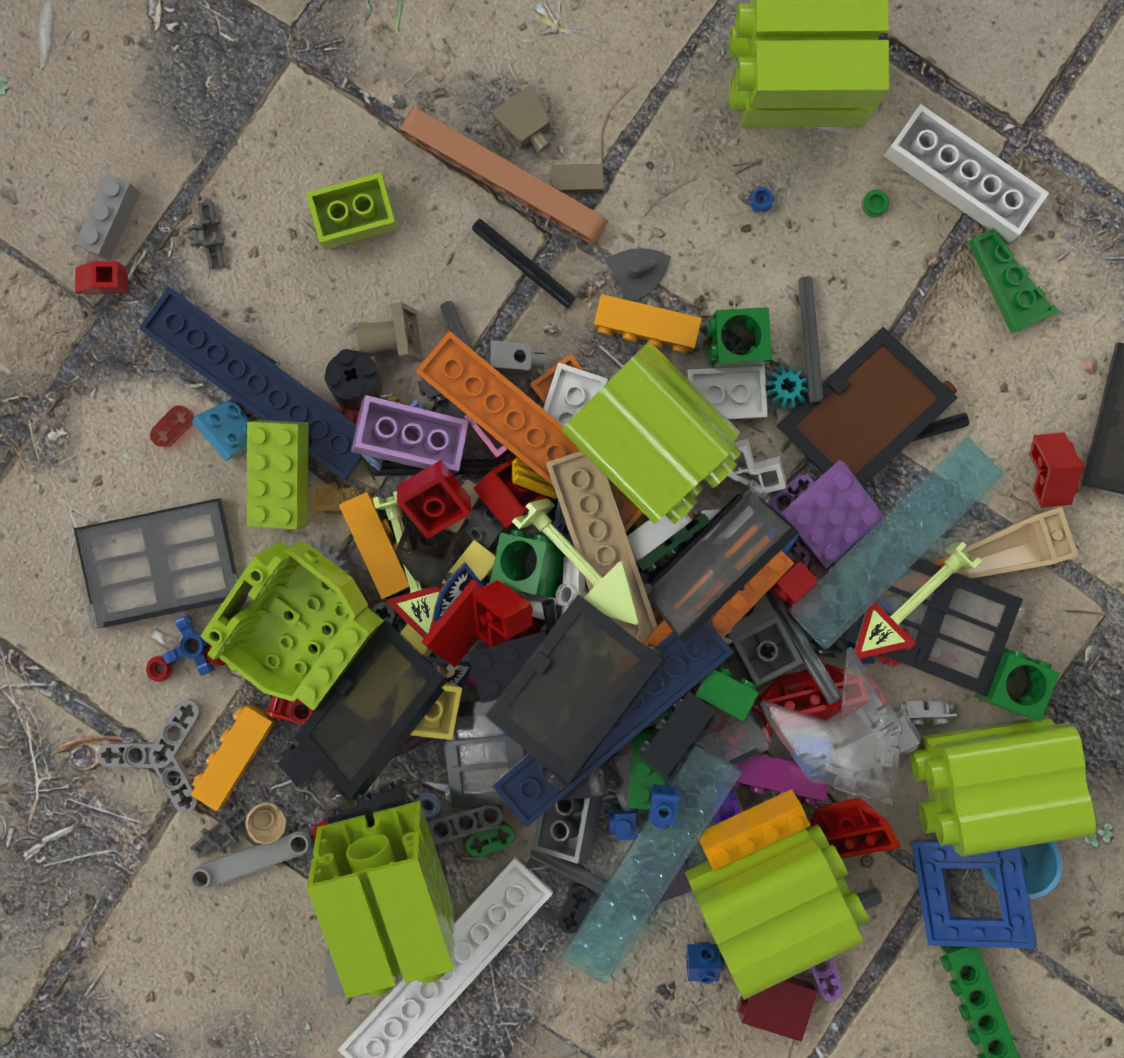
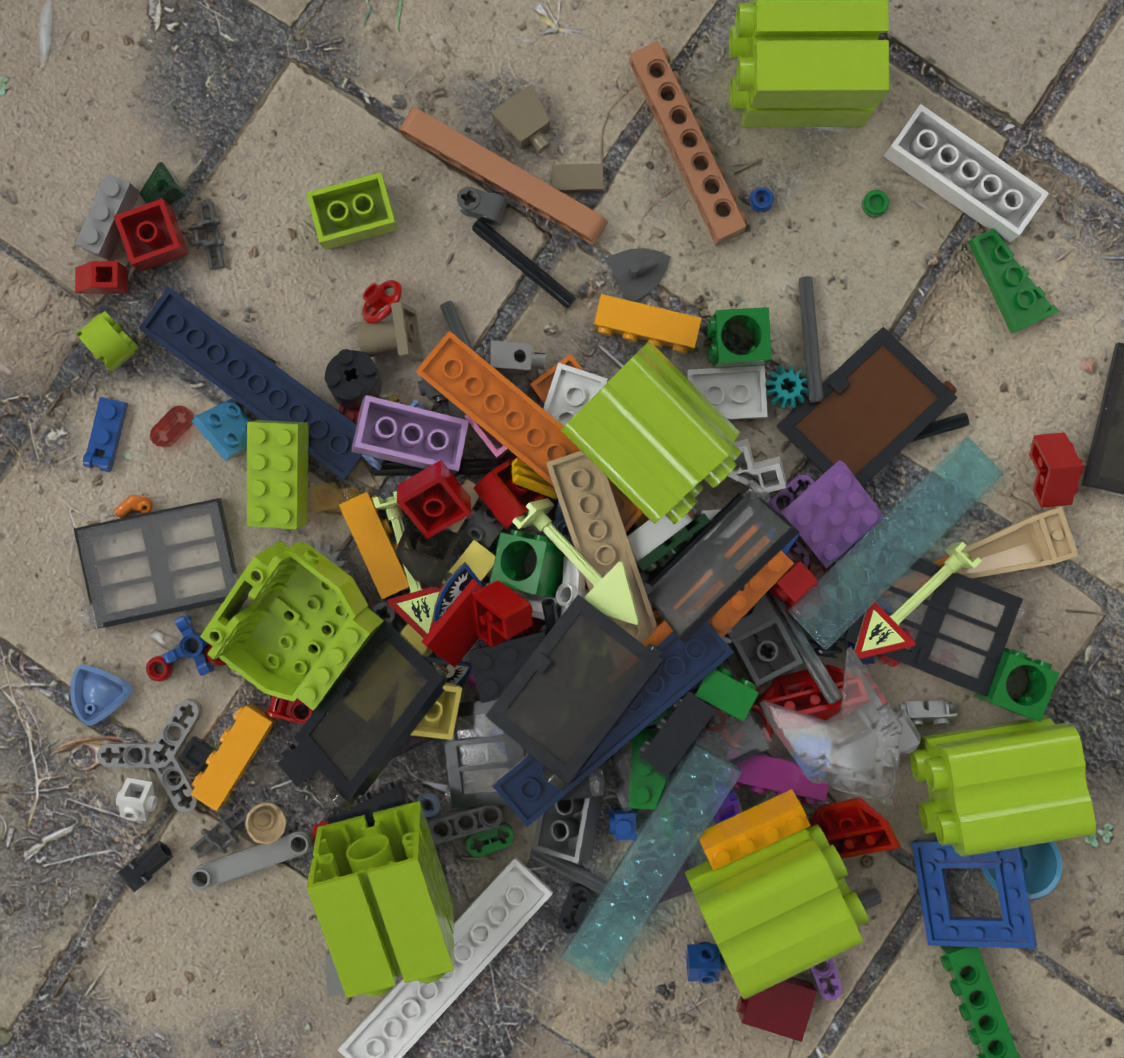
(96, 693): none -> medium blue hat
(105, 434): none -> blue plate
(107, 341): none -> lime brick
(134, 503): none -> orange arm
(136, 799): none -> white brick
(141, 869): none -> black piece
(151, 235): none -> red brick
(161, 185): none -> clear green slope
(196, 753): none -> black tile
(376, 297): none -> red piece
(485, 205): none -> dark grey piece
(657, 58): none -> nougat brick
(664, 797): blue brick -> none

